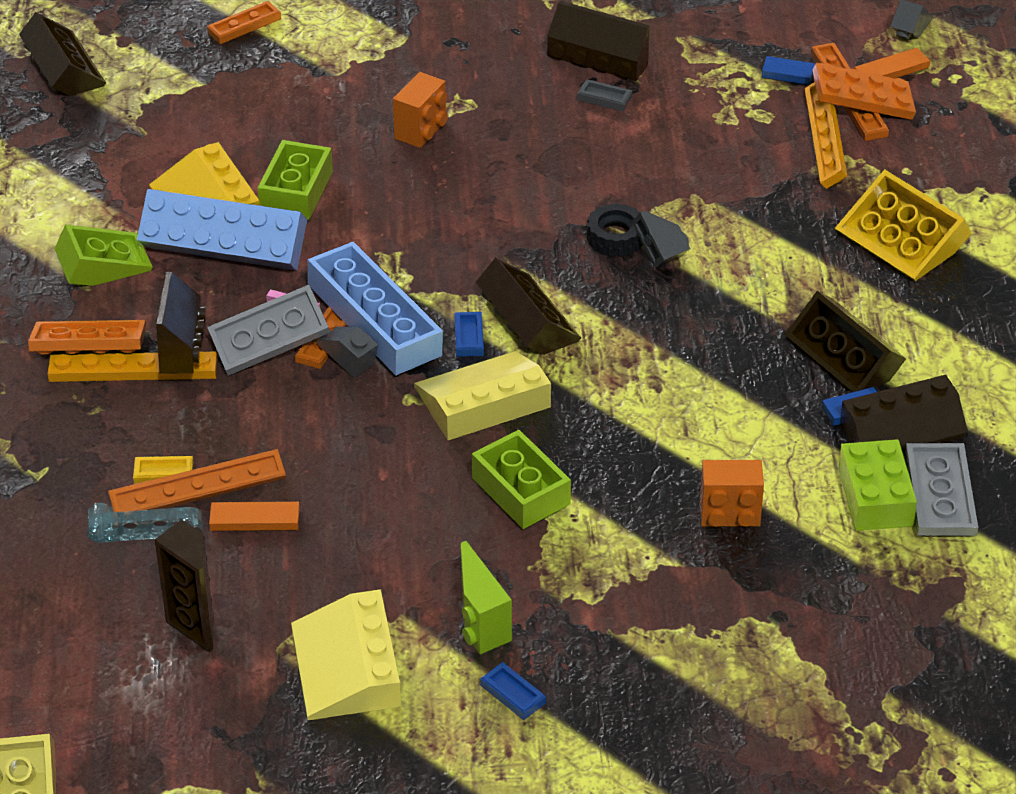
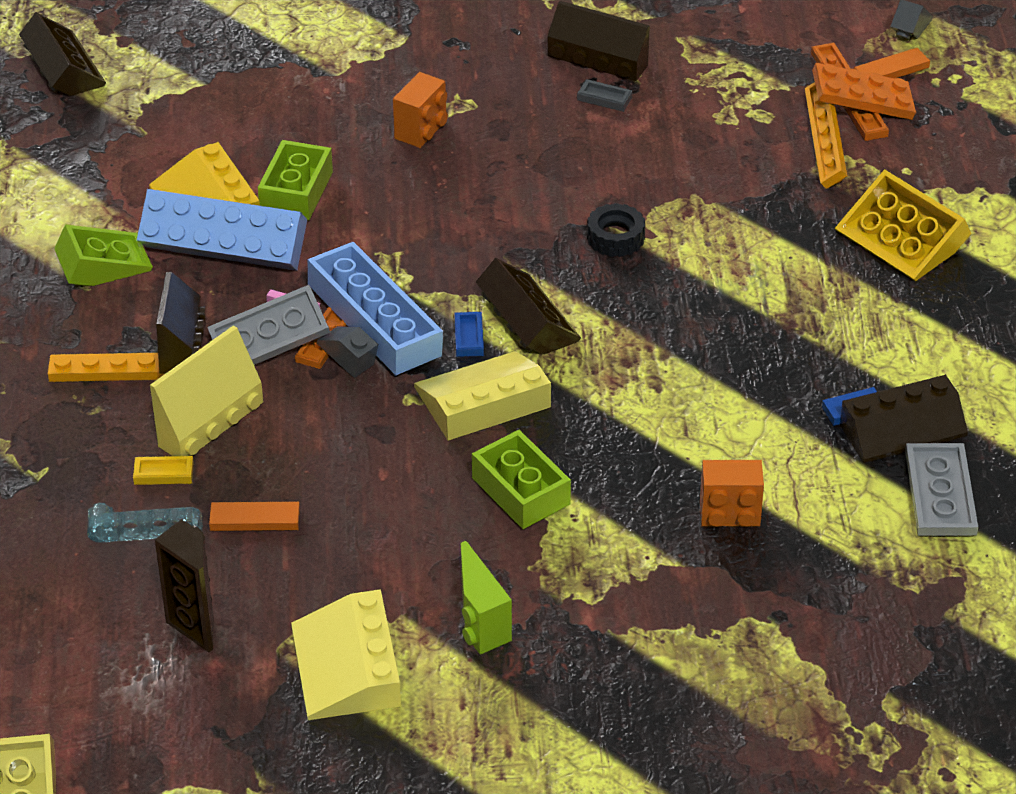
(87, 335): orange plate -> none
(199, 483): orange tile -> none
(205, 395): none -> light yellow slope
(244, 22): orange tile -> none
(513, 691): blue tile -> none
(661, 238): dark grey slope -> none
(788, 70): blue tile -> none
(844, 344): dark brown slope -> none
(877, 485): lime brick -> none

